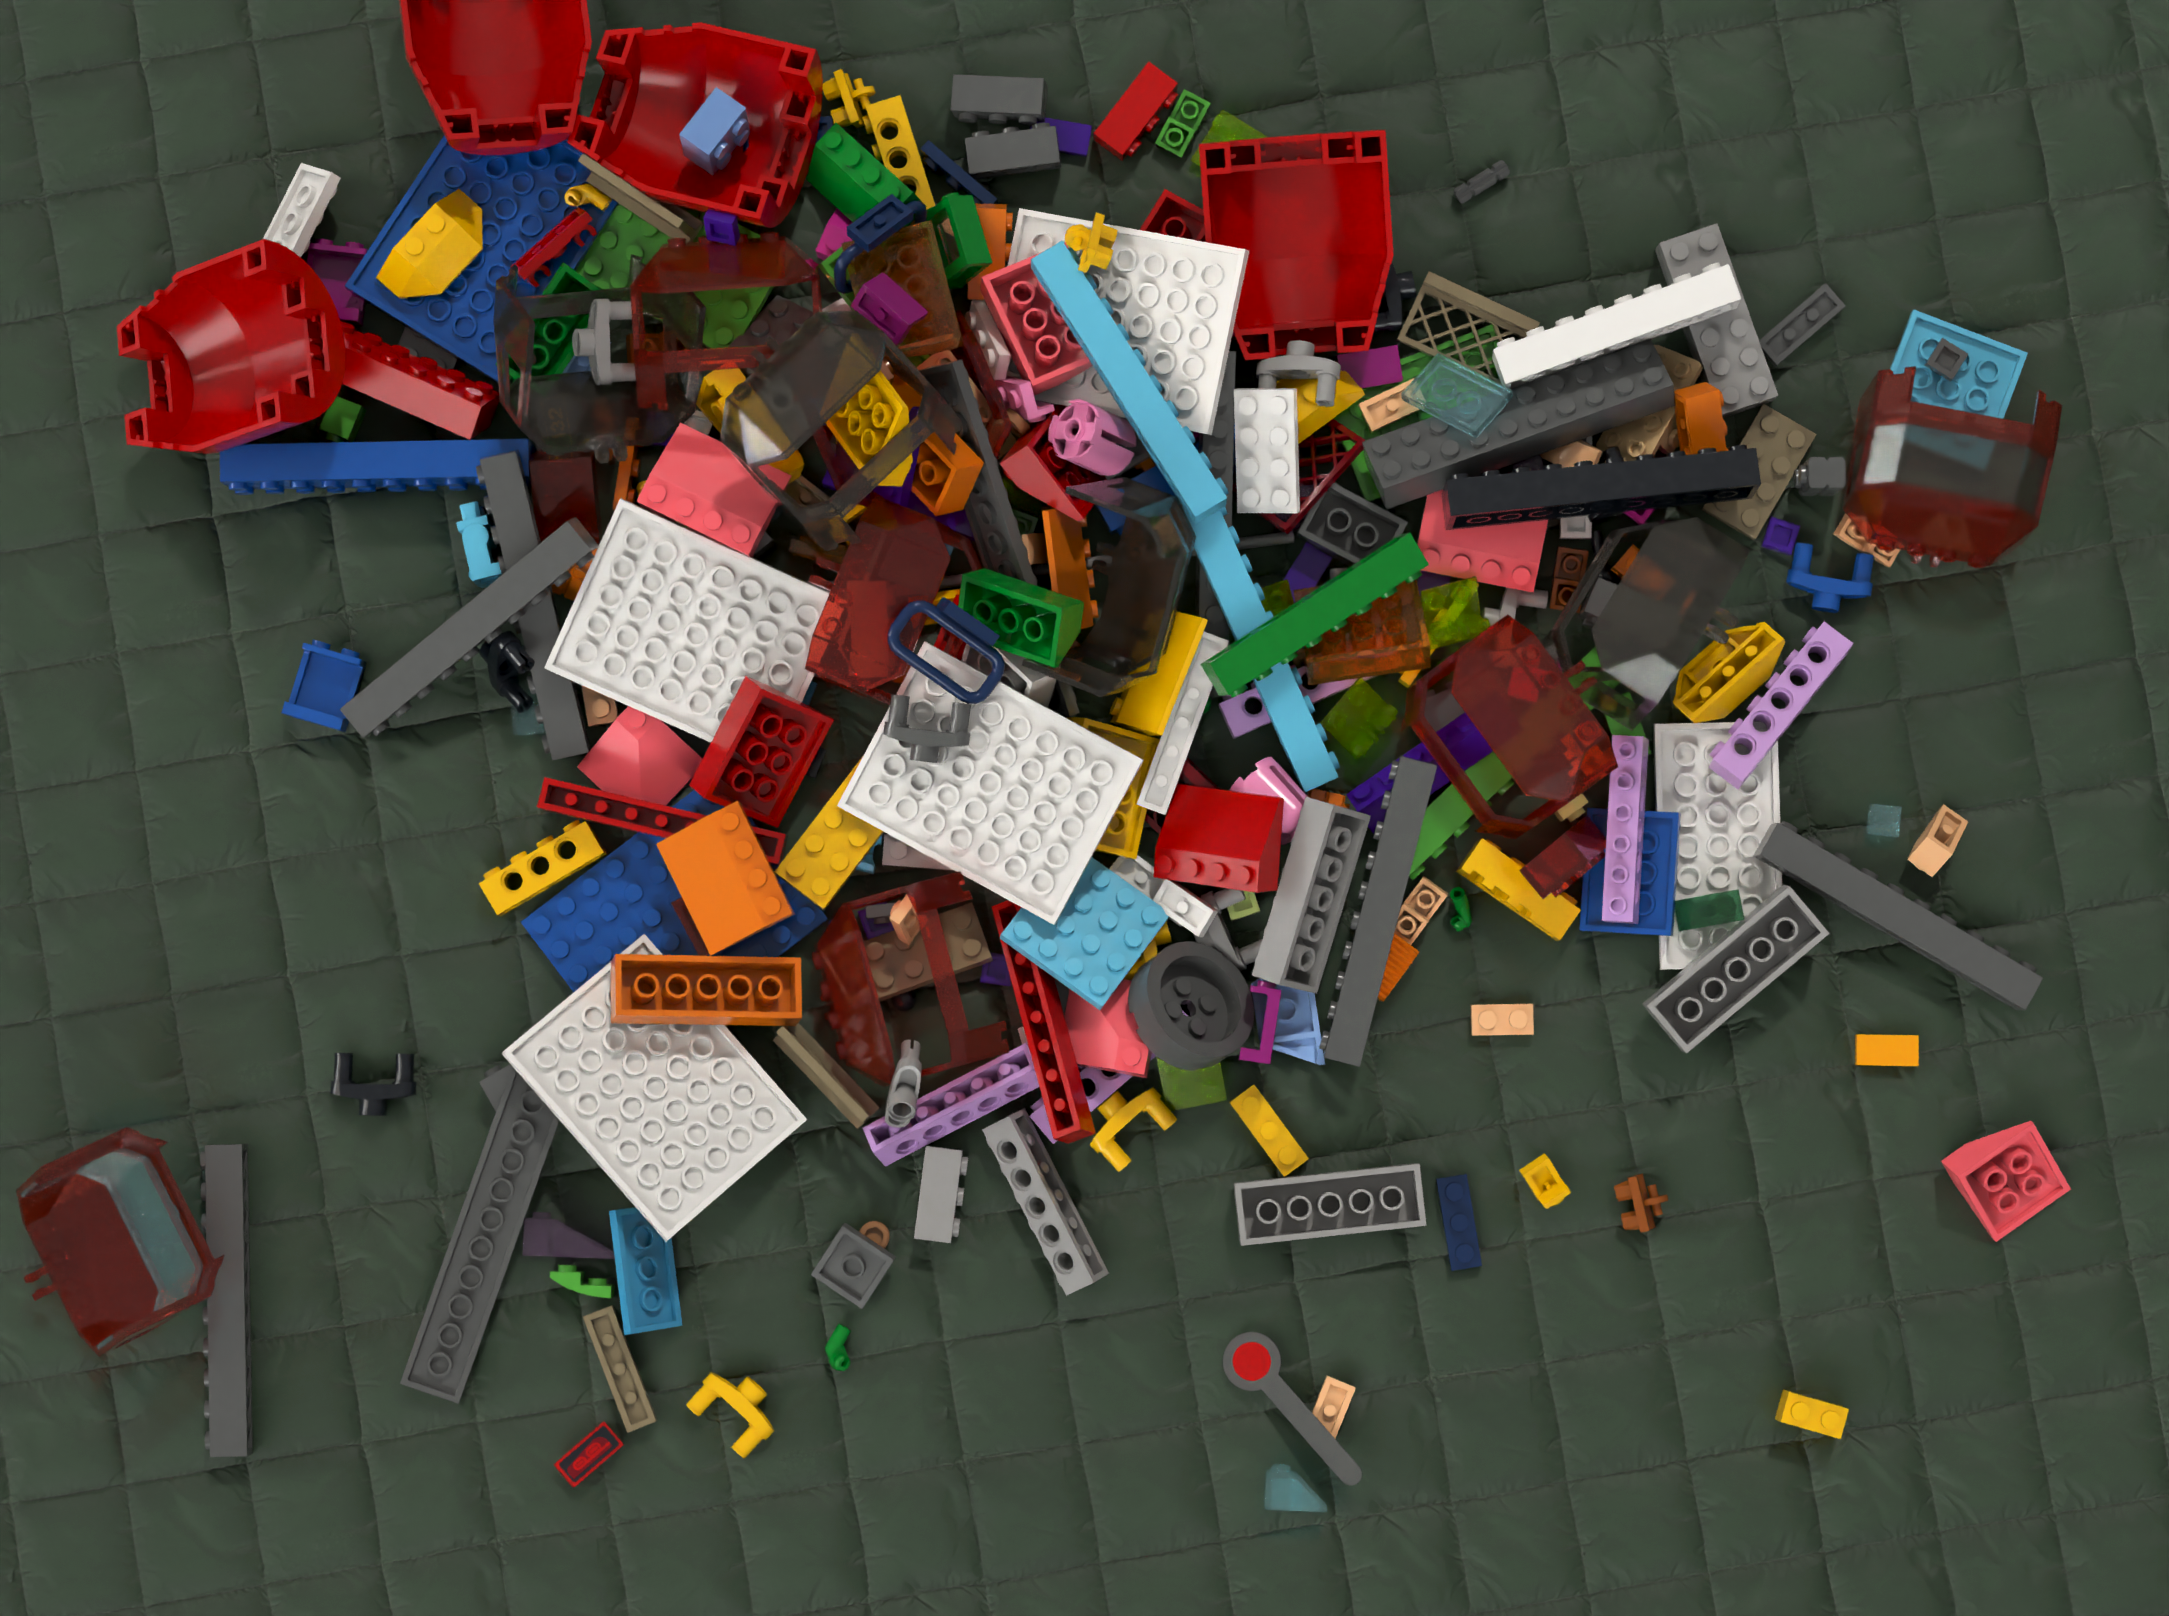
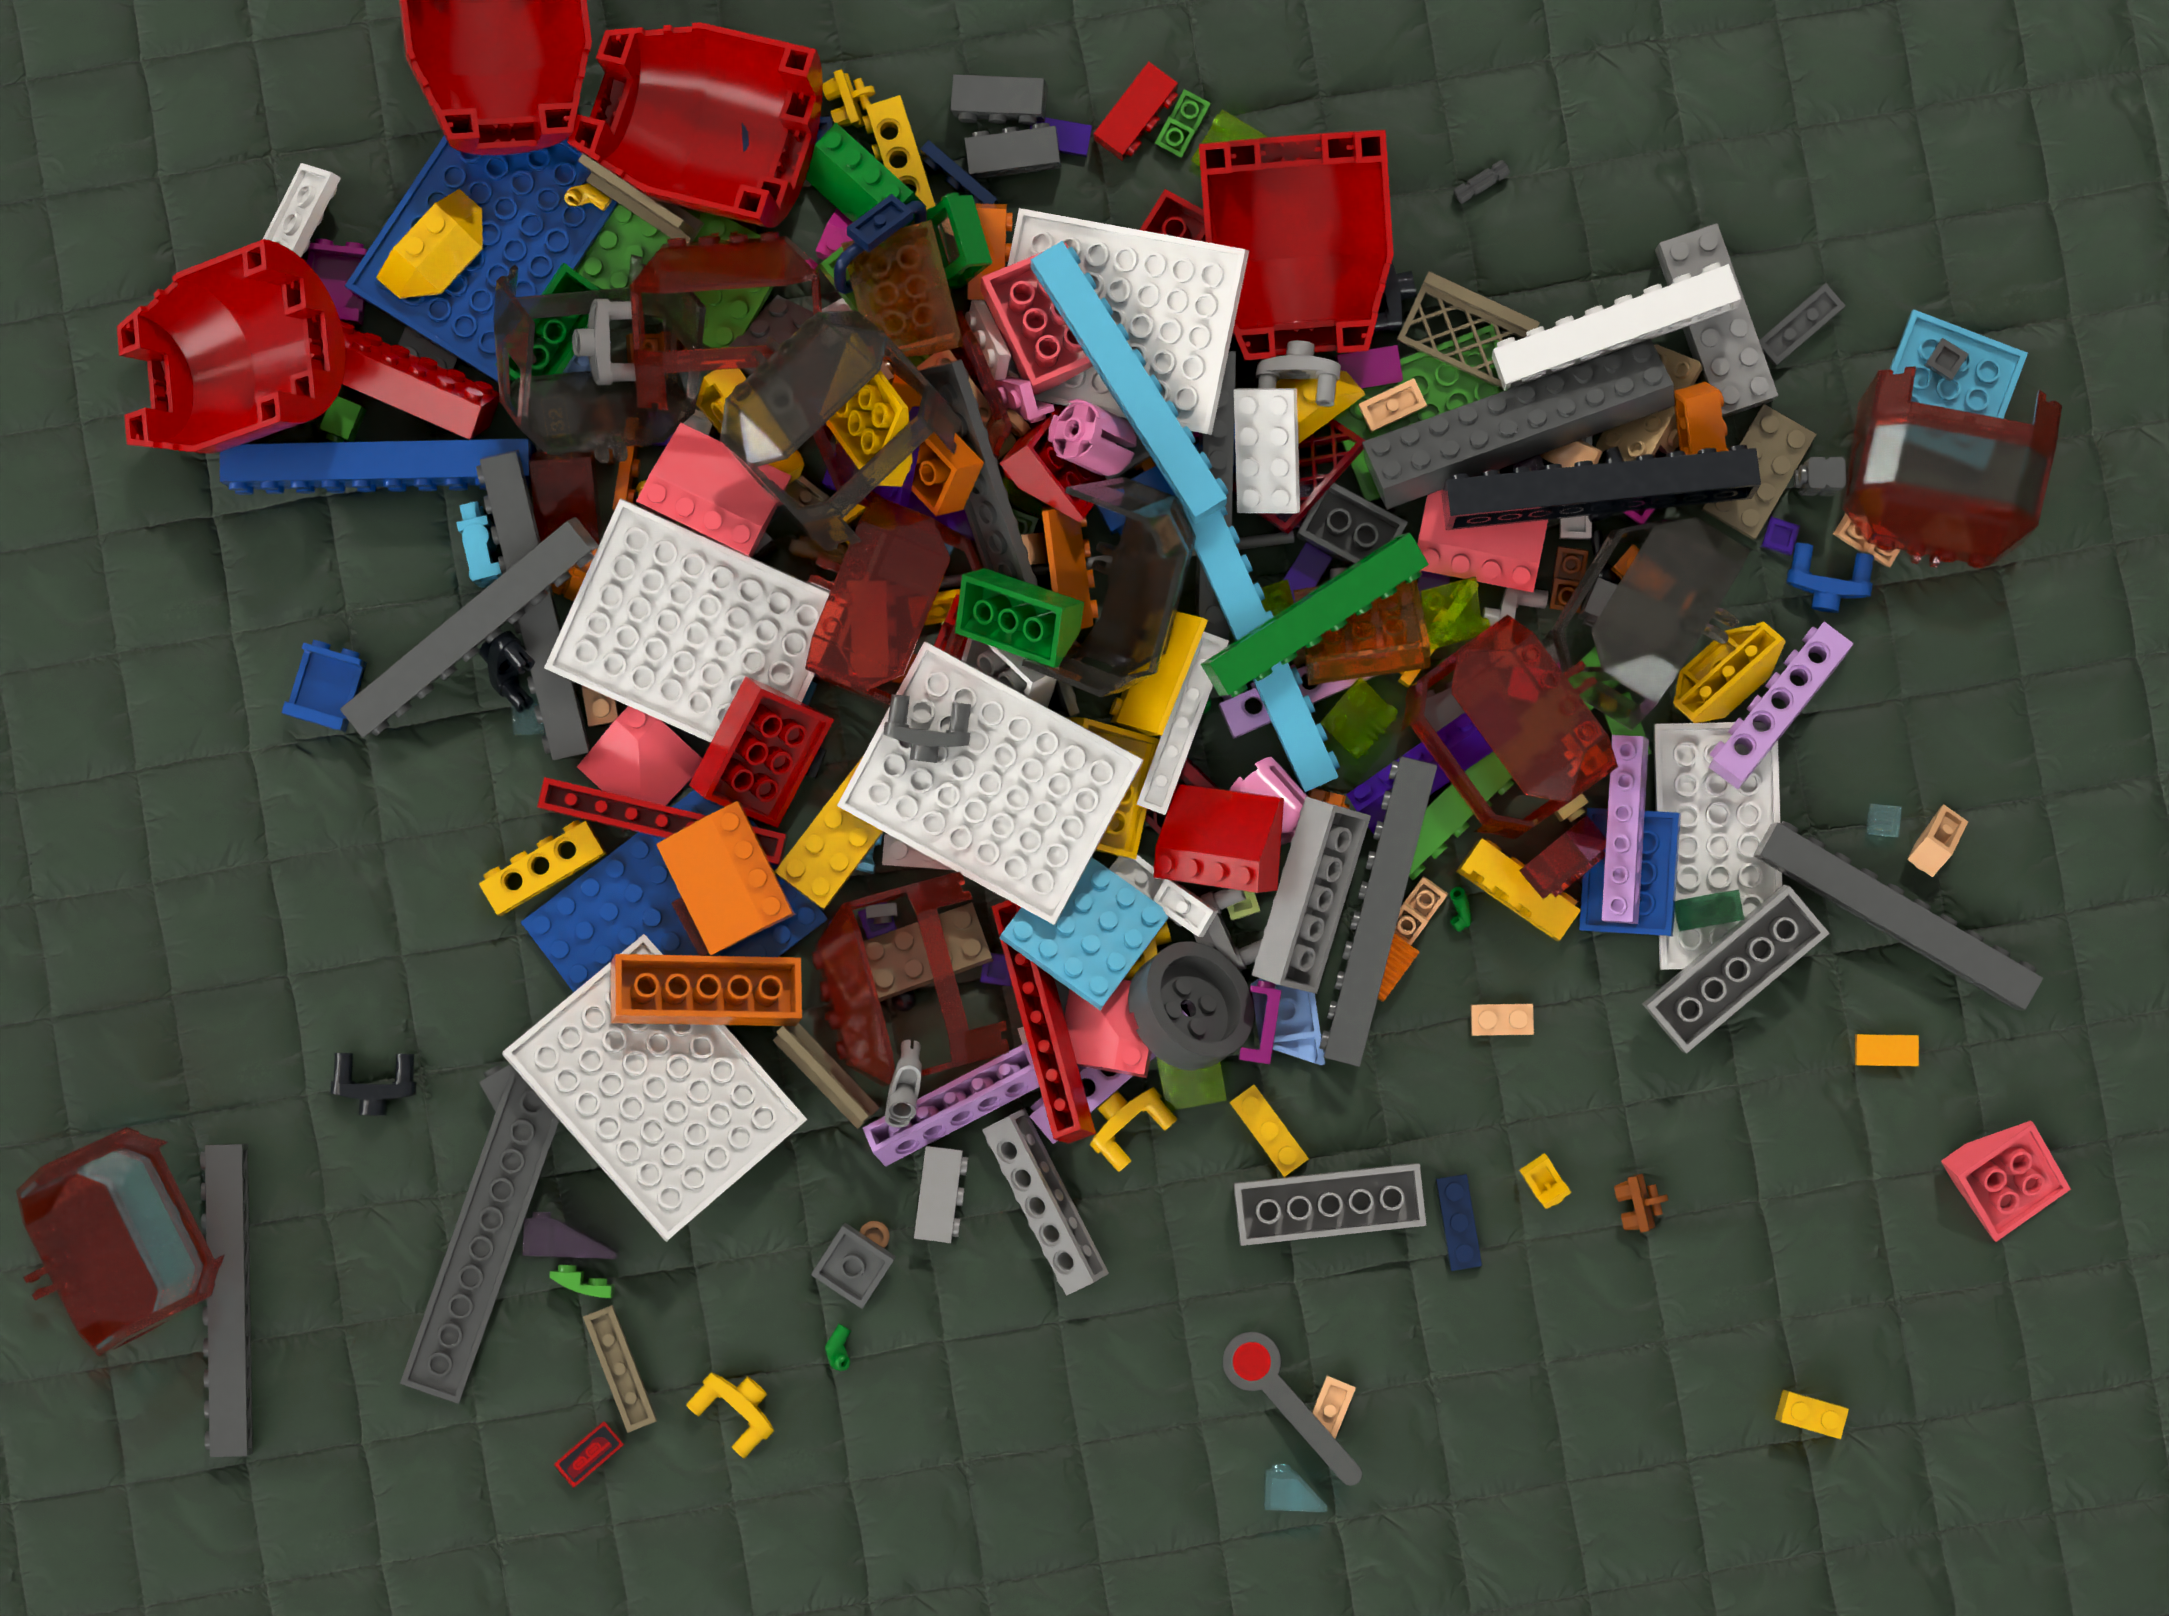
(554, 245): red plate -> none
(644, 1274): dark azure plate -> none
(715, 132): medium blue brick -> none
(721, 227): dark purple tile -> none
(888, 307): magenta panel -> none
(904, 920): light nougat plate -> none
(965, 628): dark blue bar -> none
(1093, 242): yellow hips -> none
(1457, 395): clear light blue tile -> none

